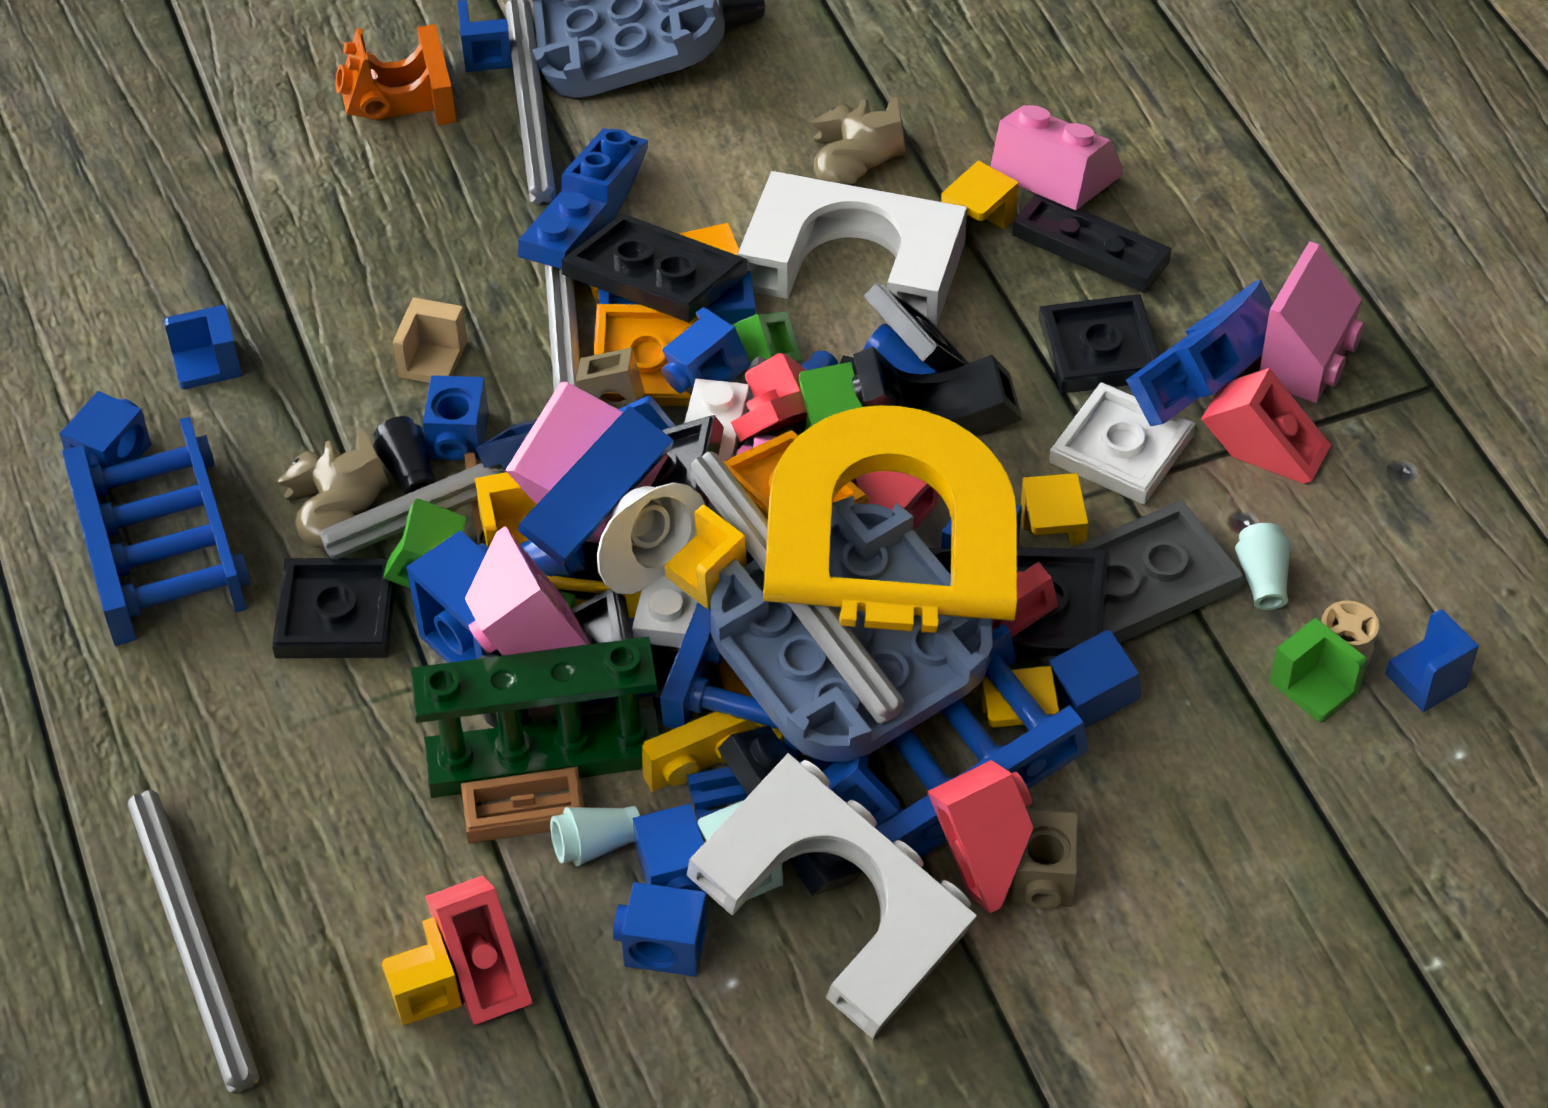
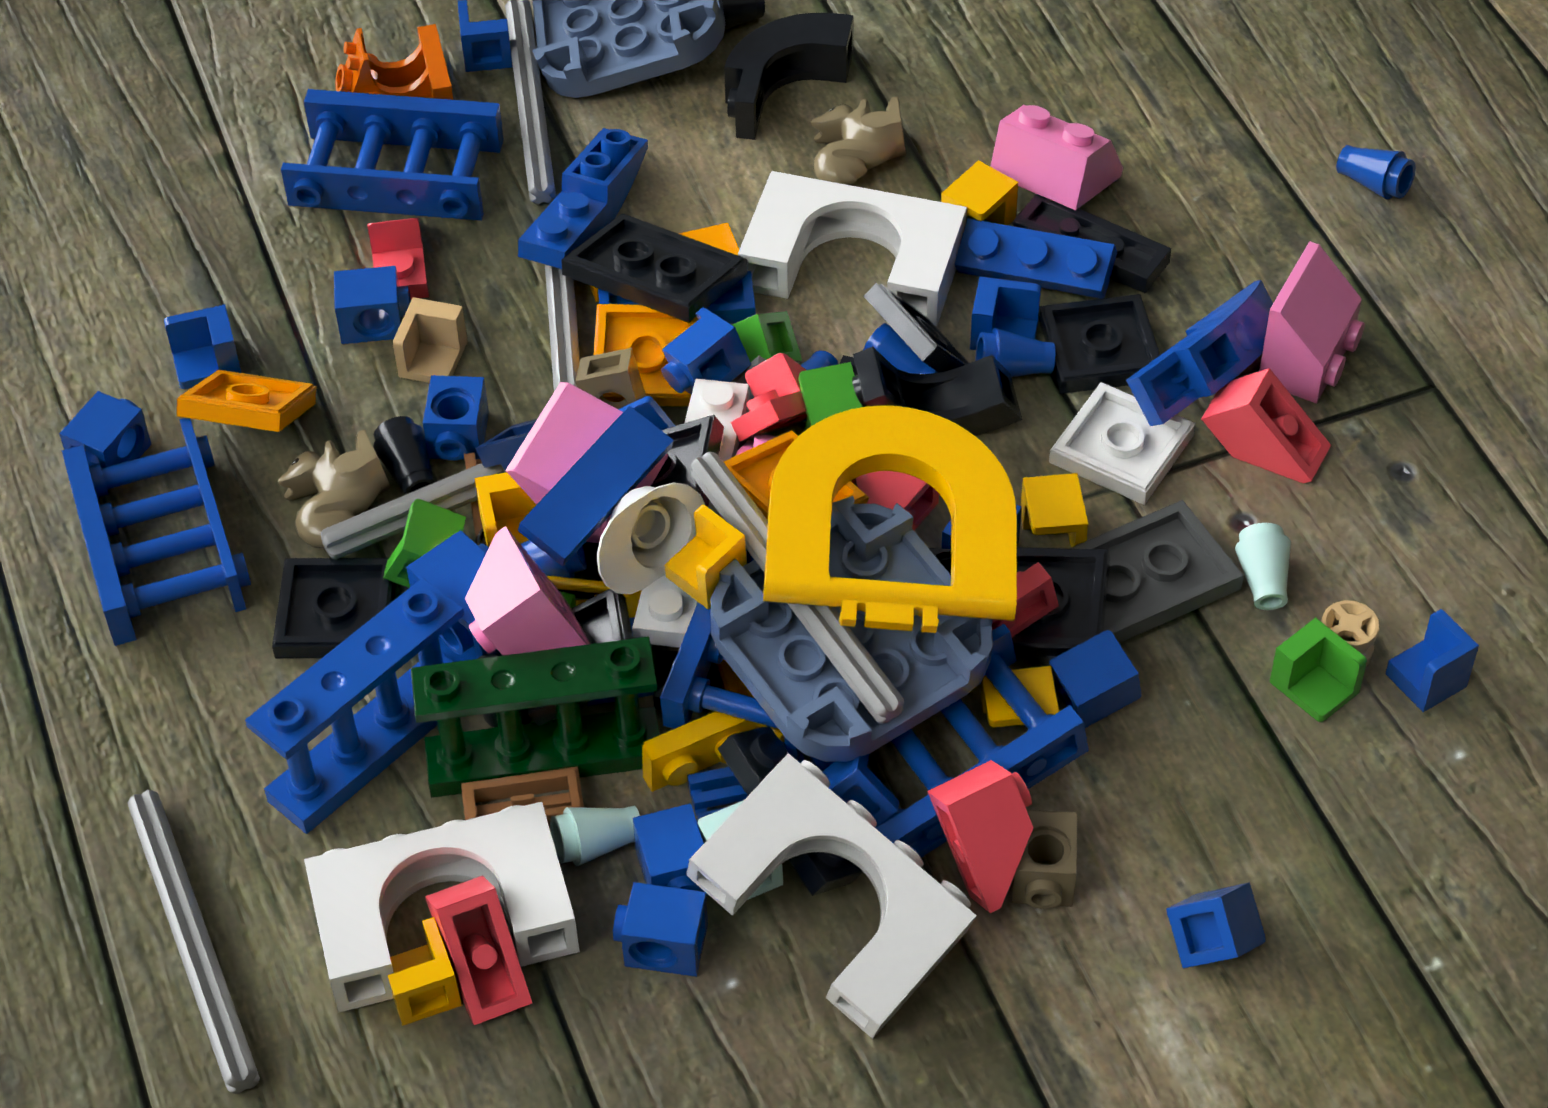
(247, 400): none -> light orange tile
(327, 691): none -> blue fence
(365, 884): none -> white arch
(369, 304): none -> blue brick
(394, 121): none -> blue fence
(401, 245): none -> coral slope
(782, 53): none -> black arch
(1005, 306): none -> blue panel
(1016, 352): none -> blue cone
(1036, 257): none -> blue plate
(1216, 925): none -> blue panel
(1380, 171): none -> blue cone

